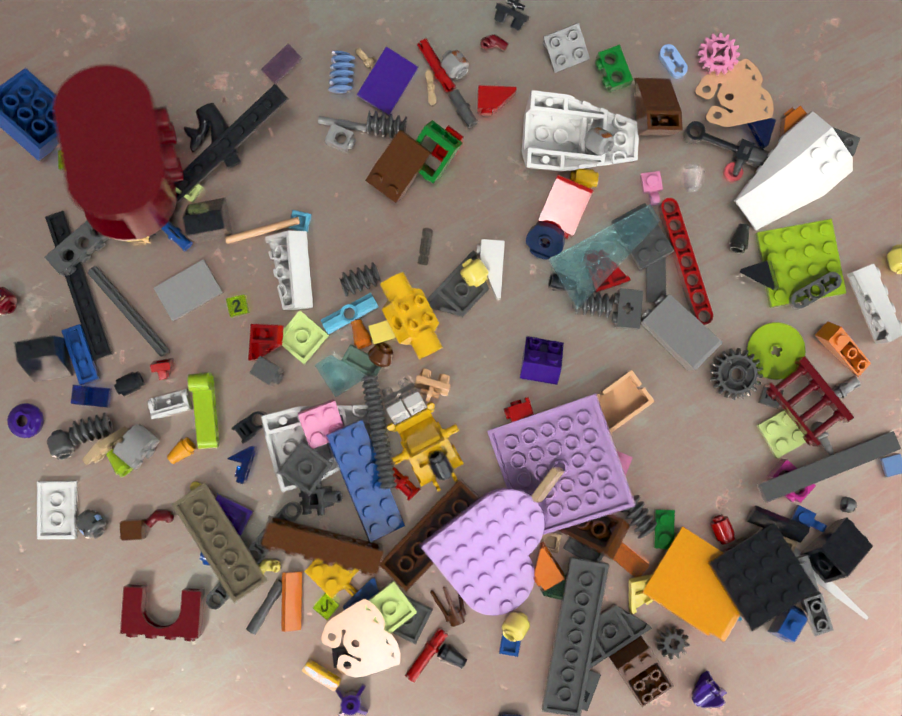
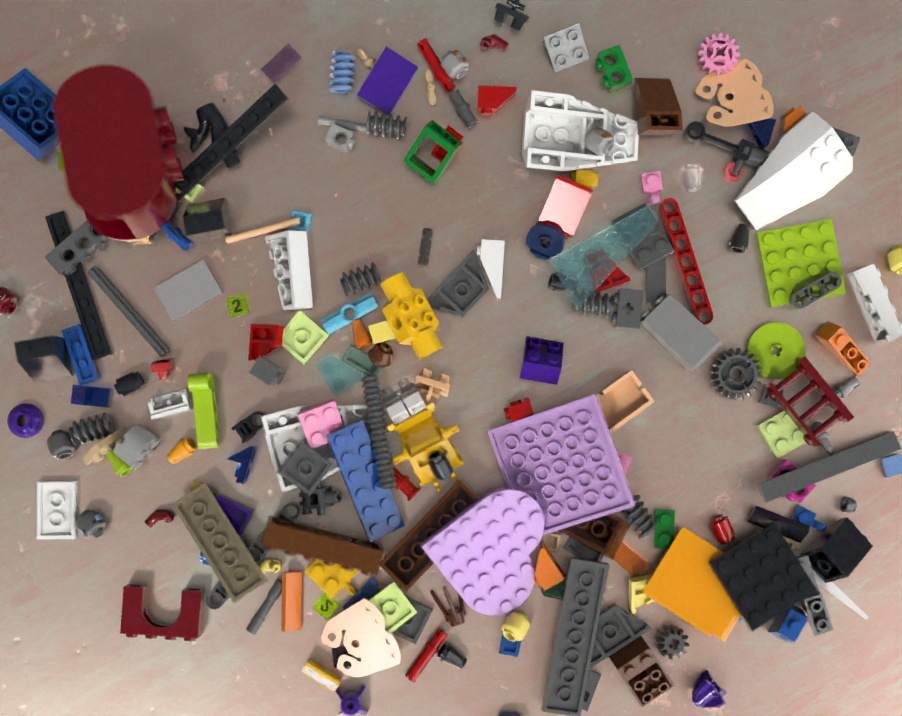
(132, 529): reddish brown piece -> none
(398, 166): reddish brown slope -> none
(474, 272): light yellow head -> none
(547, 484): tan tile -> none
(676, 58): light blue beam -> none
(762, 273): black slope -> none

